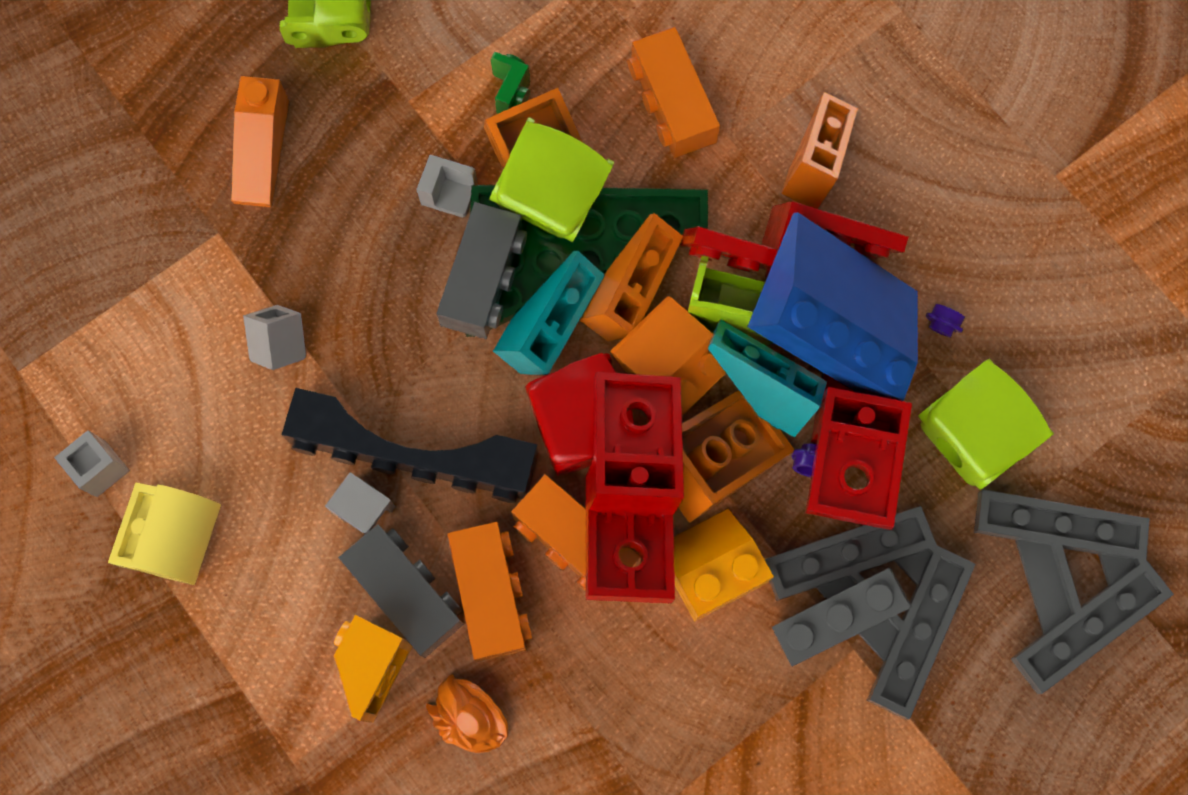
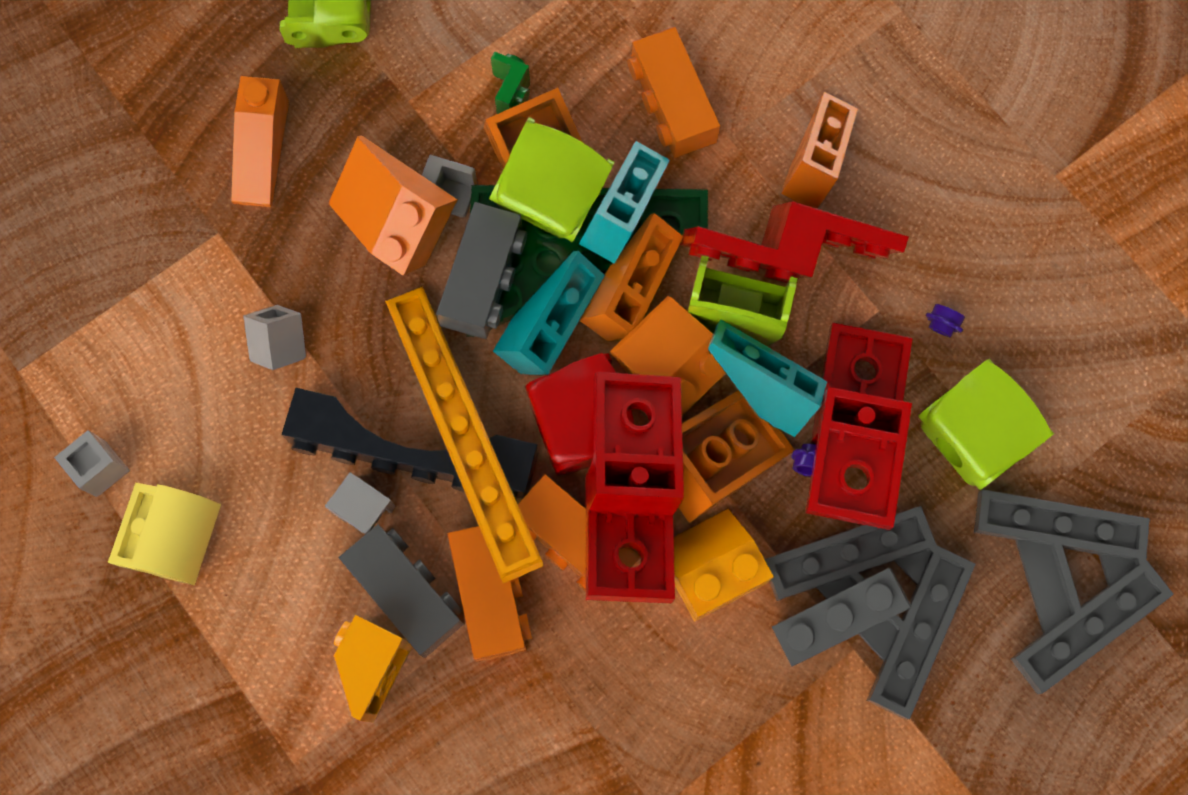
(390, 207): none -> orange slope
(464, 436): none -> light orange tile
(467, 716): orange hat -> none
(624, 202): none -> teal slope
(839, 312): blue slope -> none

